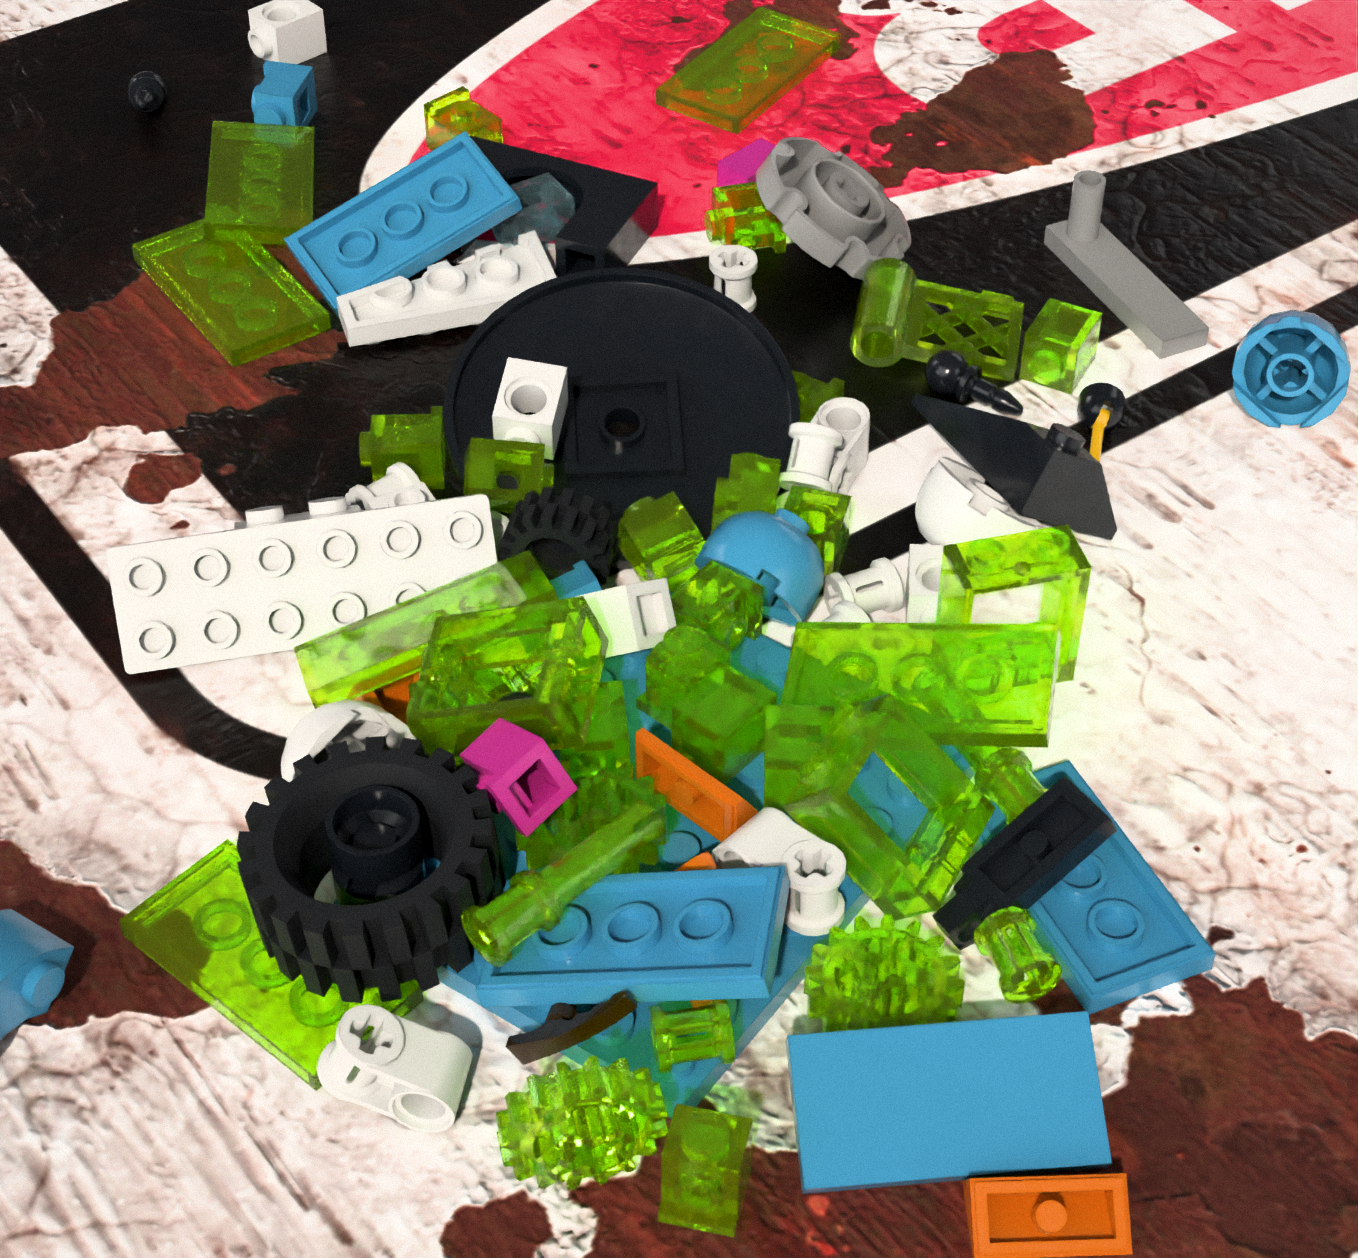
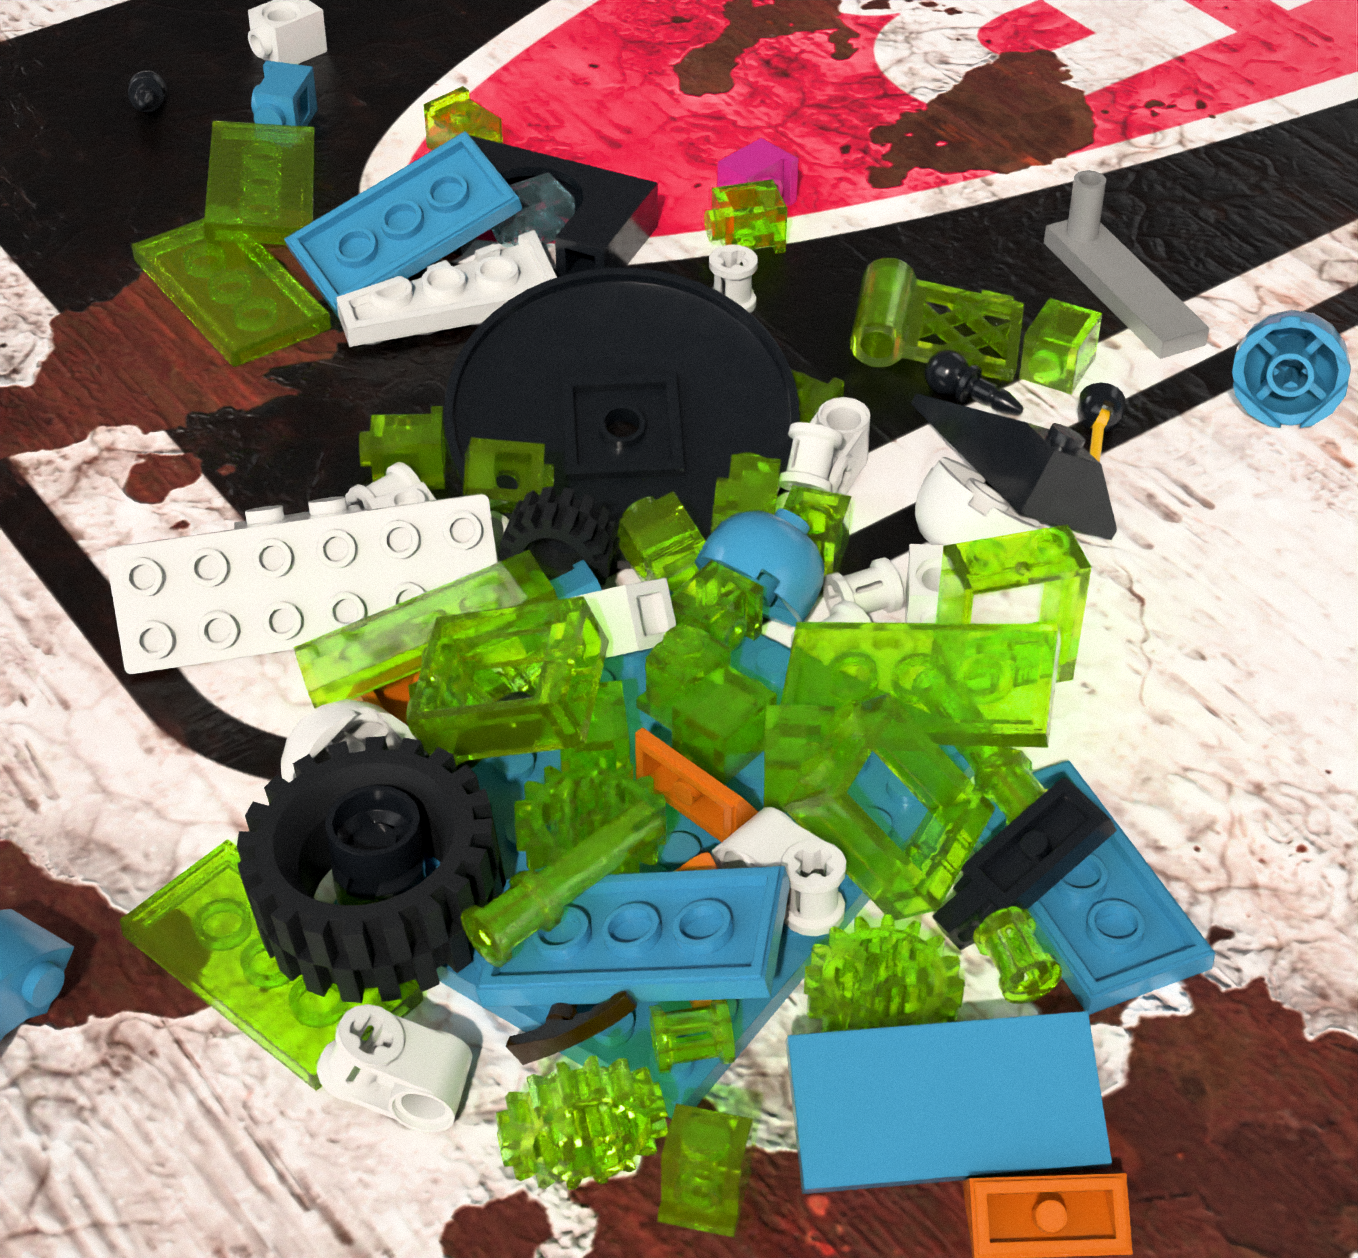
(518, 774): dark pink brick -> none
(535, 389): white brick -> none
(748, 69): clear neon green tile -> none
(831, 206): light grey piece -> none

